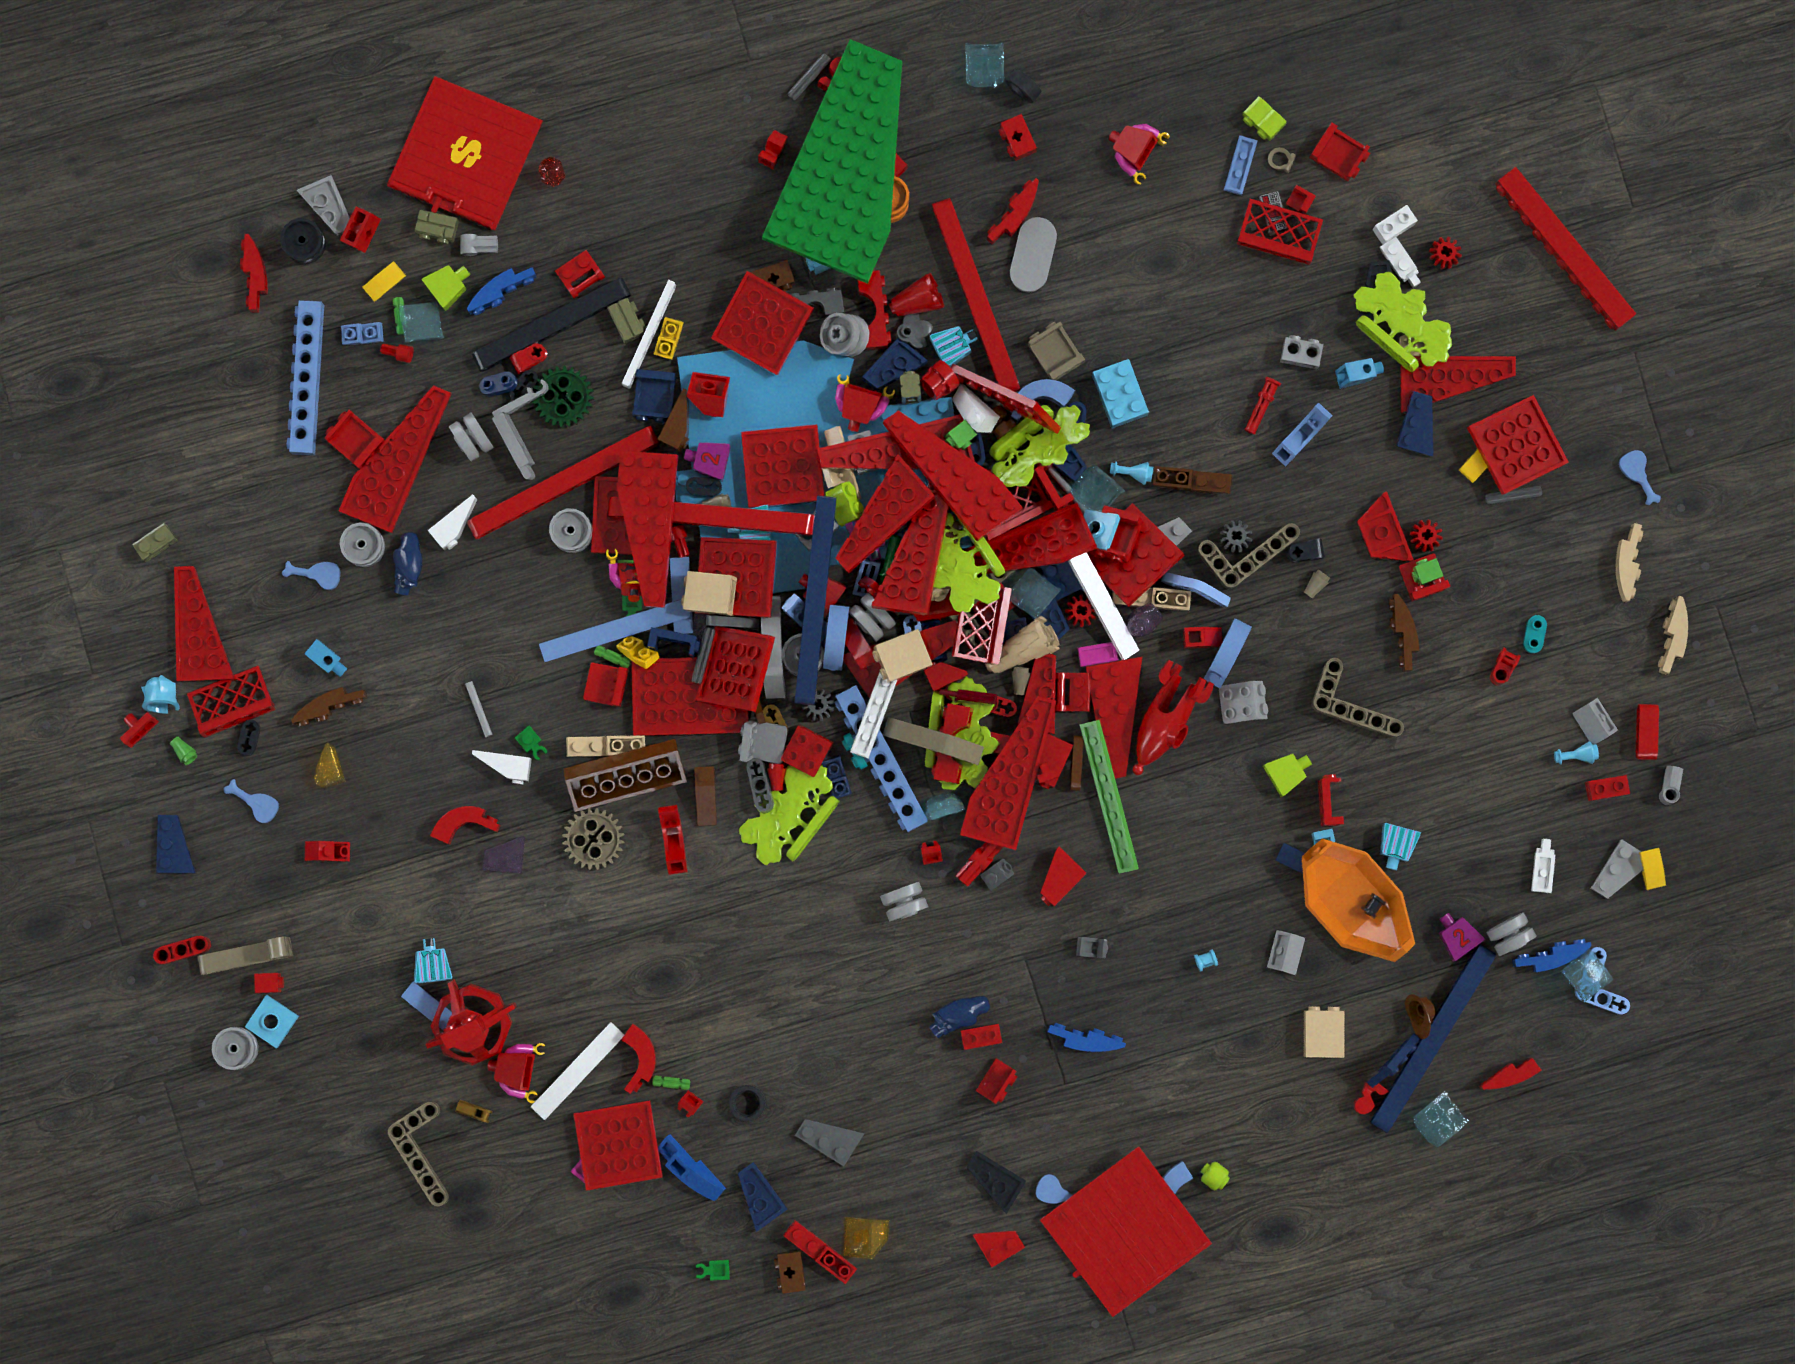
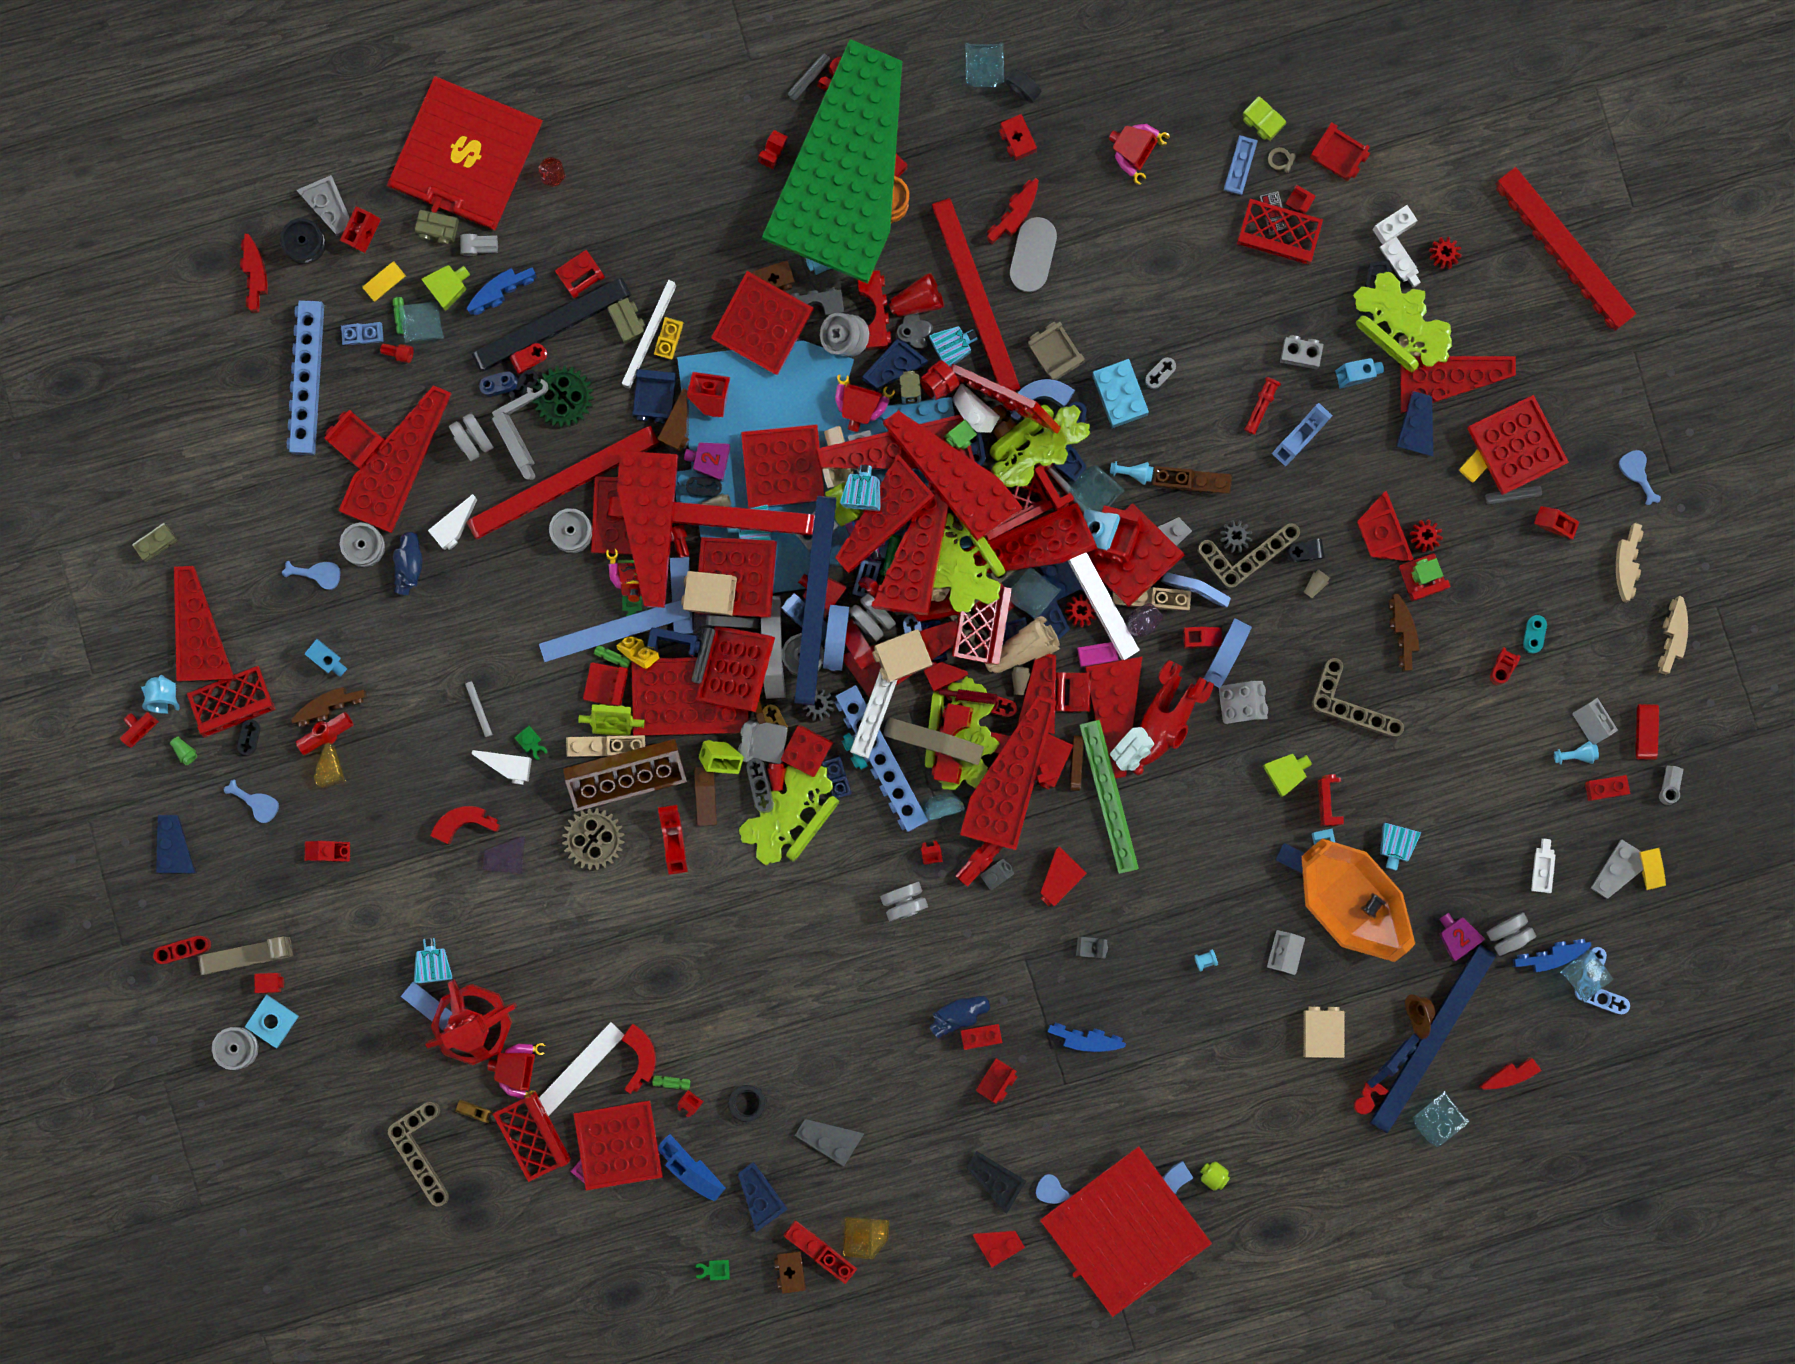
(324, 733): none -> red piece
(547, 1132): none -> red fence
(611, 720): none -> lime plate
(720, 757): none -> lime torso
(862, 491): none -> torso
(1132, 749): none -> light aqua brick
(1163, 376): none -> light grey beam
(1556, 522): none -> red slope

